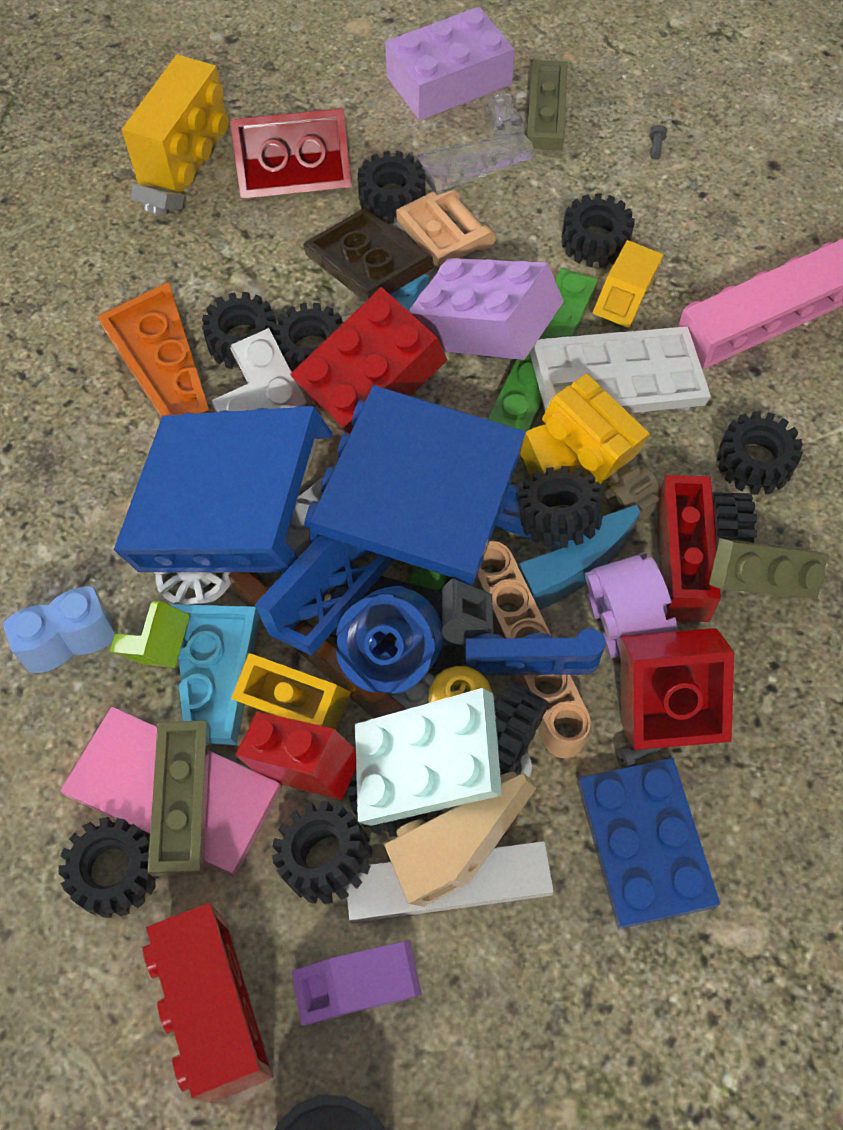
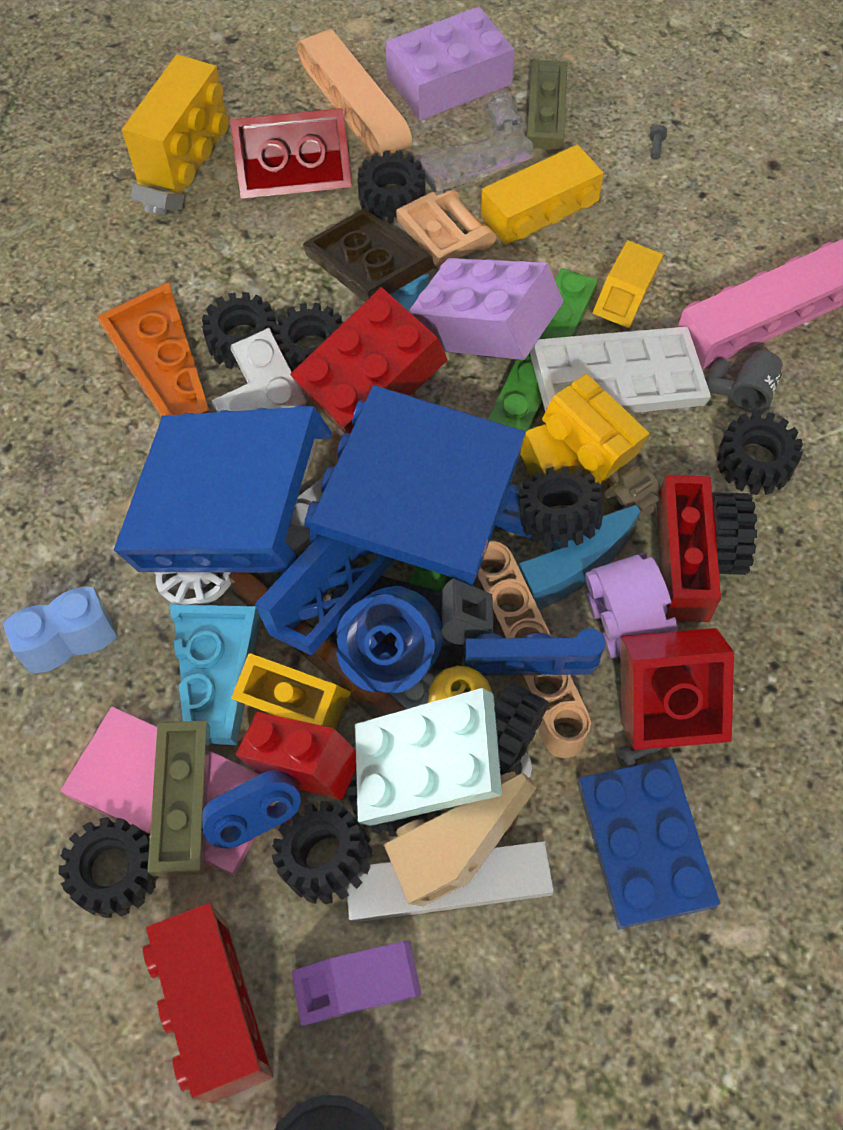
(159, 640): lime panel -> none
(248, 809): none -> blue plate
(351, 88): none -> light nougat beam
(541, 194): none -> yellow brick
(596, 214): black tyre -> none
(755, 383): none -> dark grey piece
(768, 569): olive plate -> none

